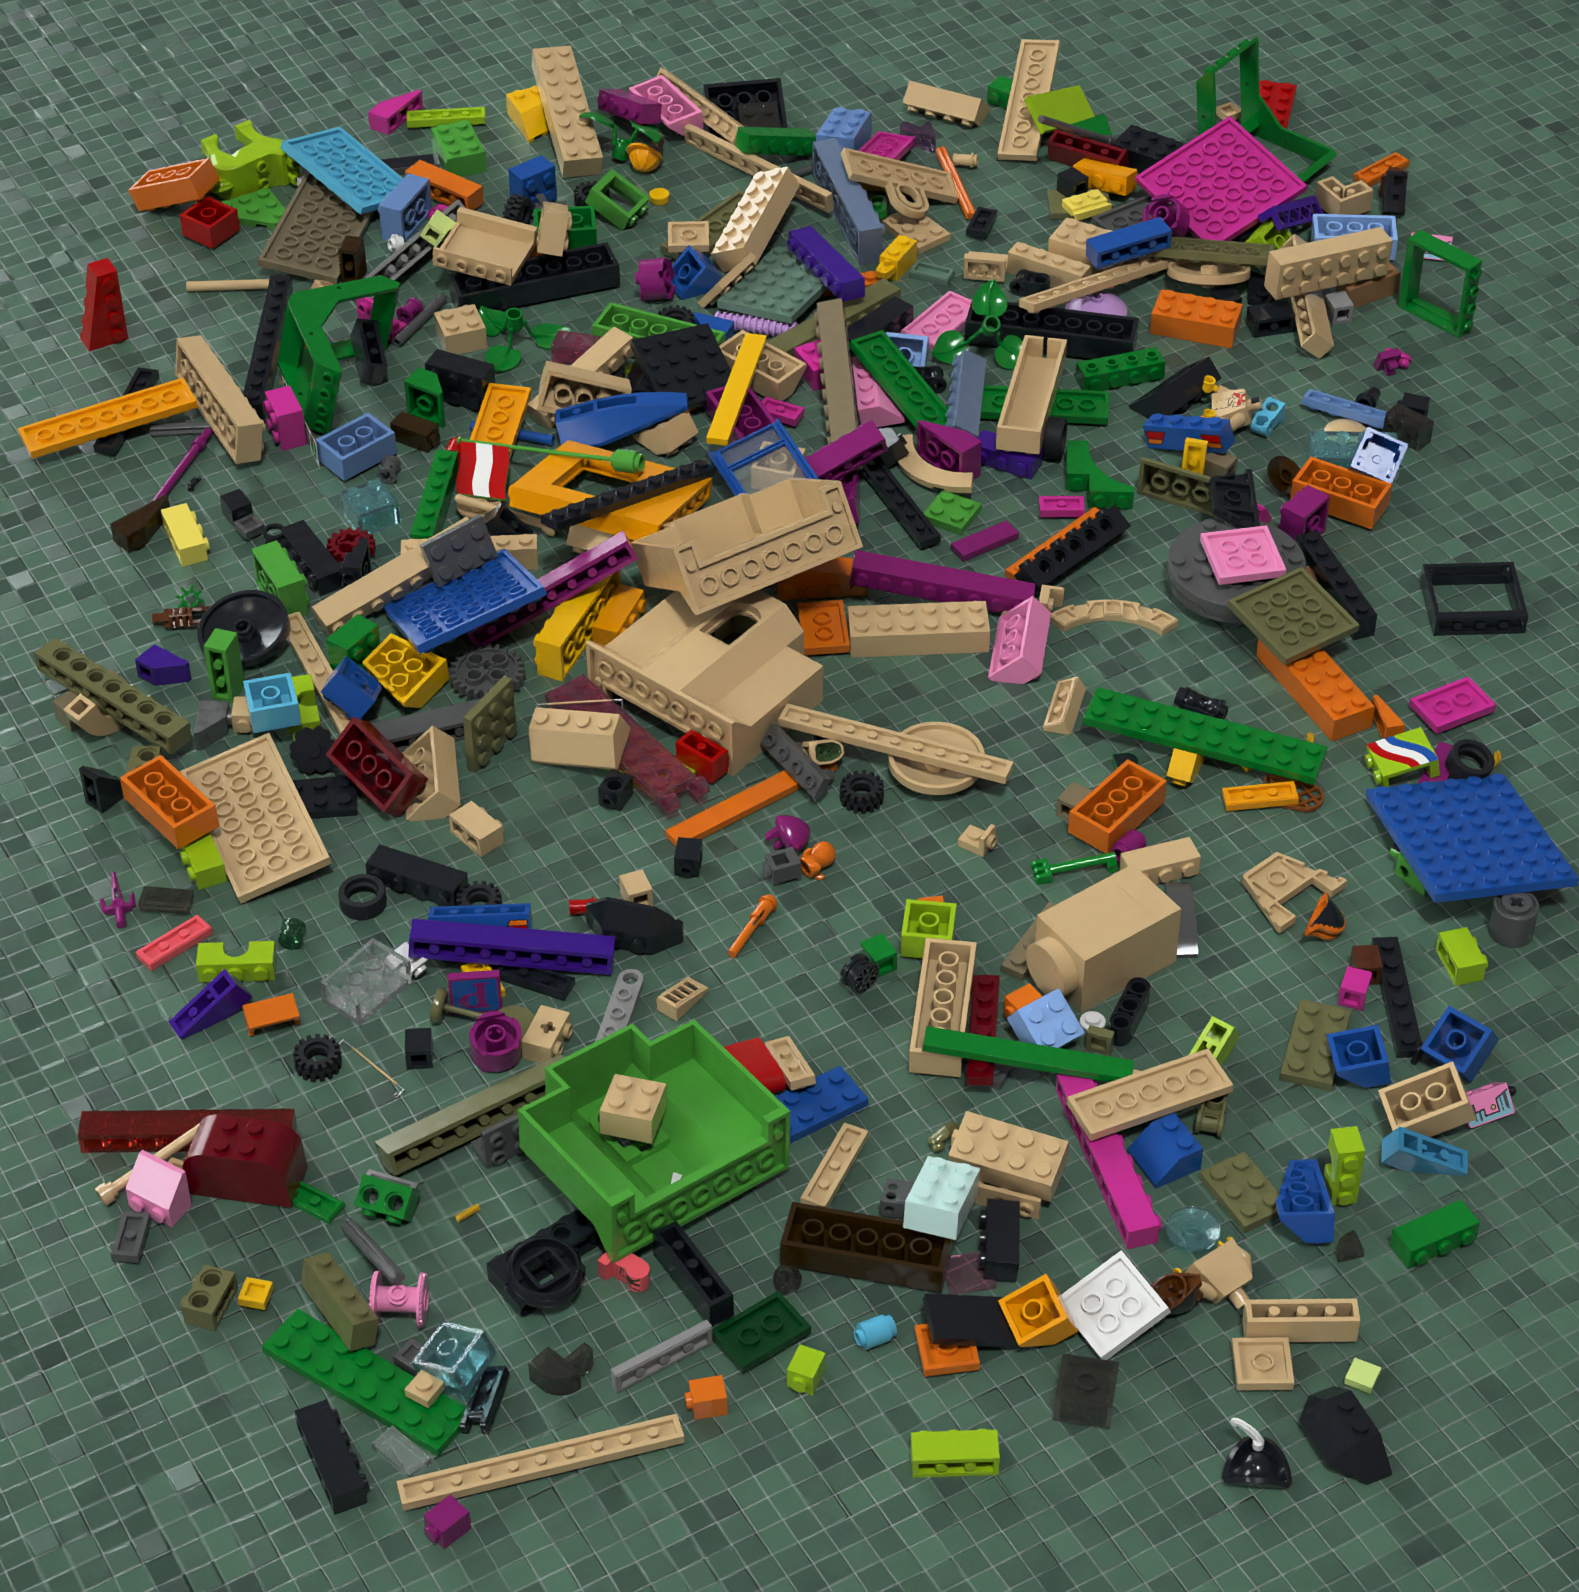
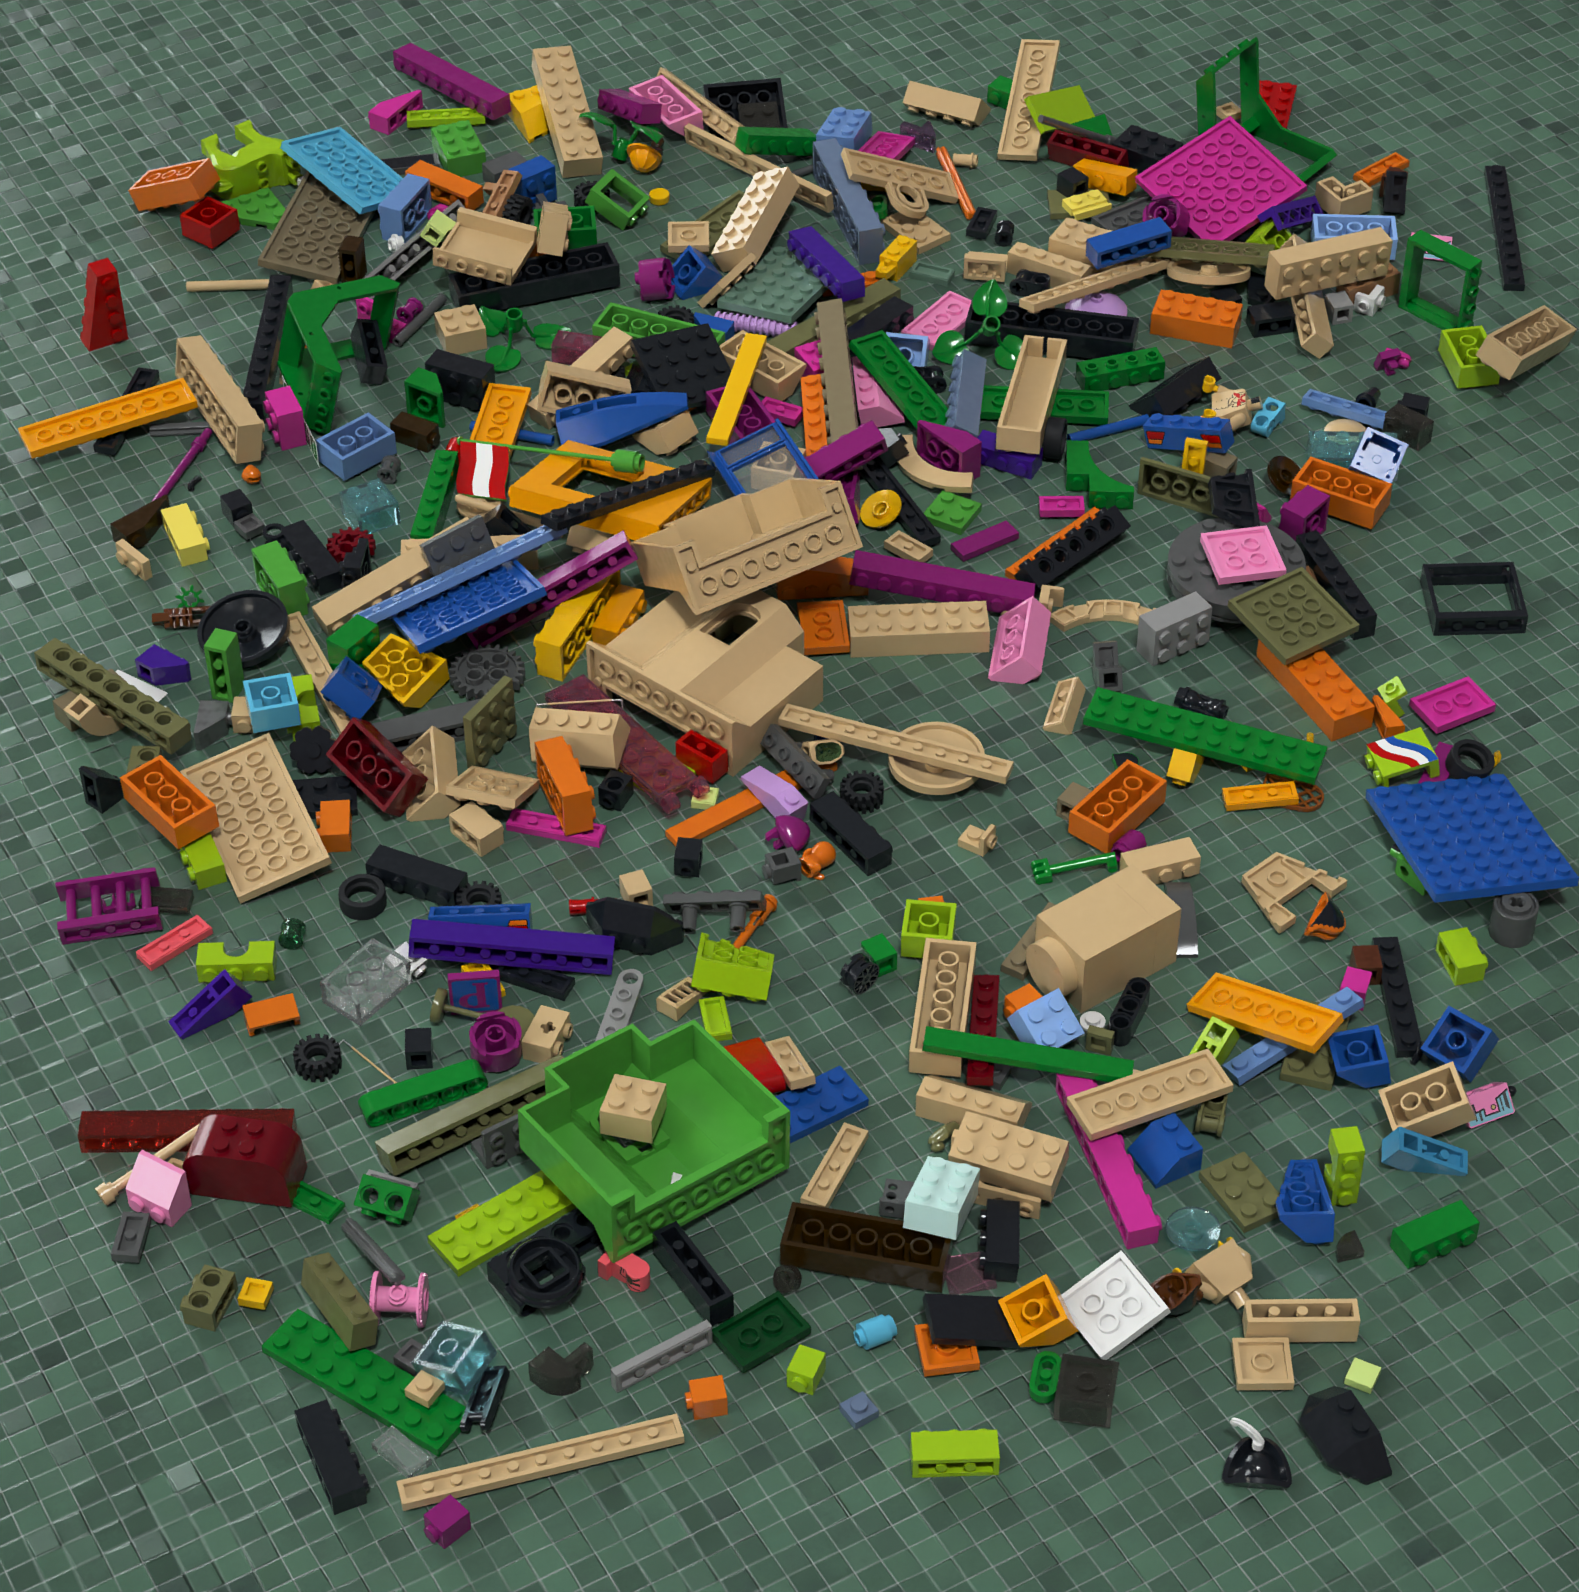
(113, 924): none -> magenta fence
(133, 559): none -> tan plate
(156, 693): none -> white sticker
(251, 474): none -> orange hinge
(335, 825): none -> orange brick
(422, 1092): none -> green beam
(452, 81): none -> magenta brick
(466, 571): none -> medium blue plate
(492, 787): none -> tan plate
(493, 168): none -> dark grey brick
(500, 1223): none -> lime plate
(501, 192): none -> medium nougat hinge
(549, 827): none -> dark pink tile
(565, 785): none -> orange brick
(706, 902): none -> dark grey plate
(707, 800): none -> yellowish green tile
(715, 1018): none -> lime tile
(732, 969): none -> lime wedge
(775, 793): none -> lavender slope
(813, 413): none -> orange brick
(851, 833): none -> black brick
(859, 1410): none -> sand blue plate
(880, 508): none -> yellow dish
(908, 547): none -> tan plate
(949, 1100): none -> tan slope
(1004, 233): none -> black bush
(1044, 1379): none -> green plate
(1106, 671): none -> dark grey brick
(1108, 429): none -> blue piece
(1174, 628): none -> light grey brick
(1265, 1012): none -> light orange plate
(1269, 1051): none -> medium blue plate
(1370, 303): none -> white bracket
(1391, 692): none -> lime bracket
(1459, 351): none -> lime brick
(1504, 228): none -> black plate
(1526, 342): none -> tan brick

